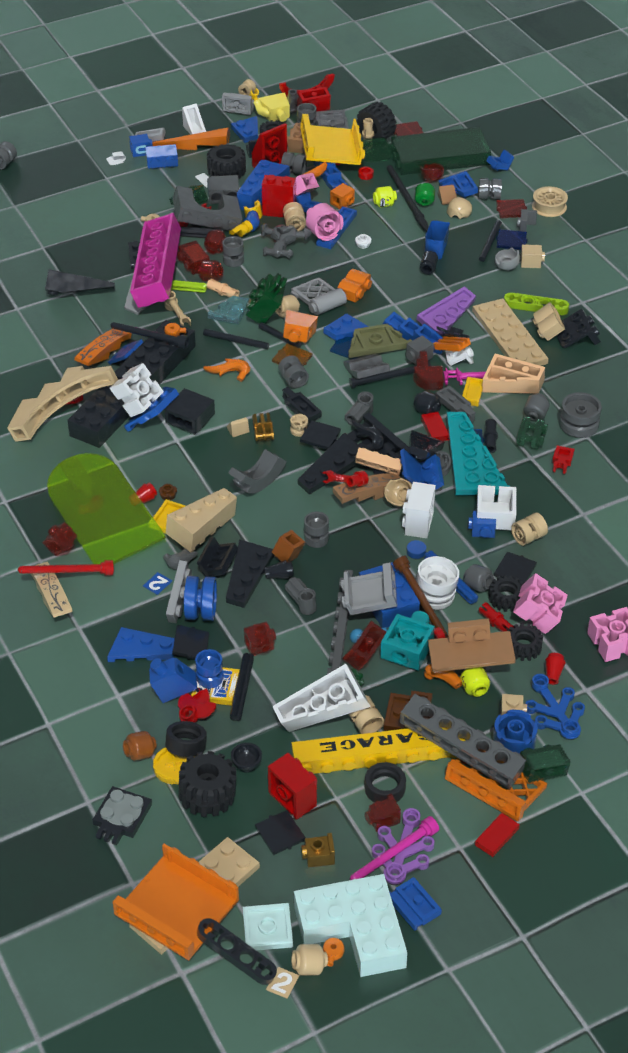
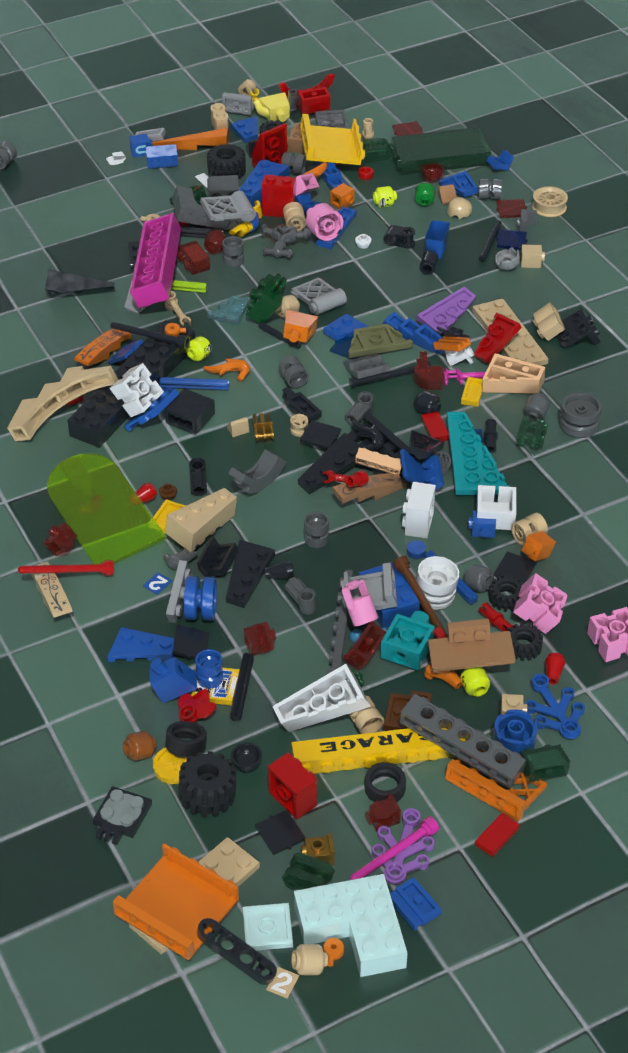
(192, 119): white slope -> none
(194, 383): none -> blue axle
(198, 349): none -> neon yellow head
(198, 476): none -> black piece
(210, 270): clear red head -> none
(219, 117): none -> tan brick
(222, 288): light nougat pin -> none
(233, 338): black bar -> none
(237, 203): none -> light grey piece
(288, 546): dark orange brick -> none
(289, 350): clear orange piece -> none
(307, 108): dark grey wheel -> none
(307, 872): none -> clear green brick
(355, 284): orange brick -> none
(361, 608): none -> bright pink piece
(383, 120): black tyre -> none
(396, 491): tan hair -> none
(399, 236): none -> black piece
(417, 213): black piece -> none
(420, 344): dark grey brick -> none
(455, 402): dark grey hinge -> none
(498, 336): none -> red wing
(517, 300): lime beam -> none
(538, 546): none -> orange brick
(562, 458): red plate -> none

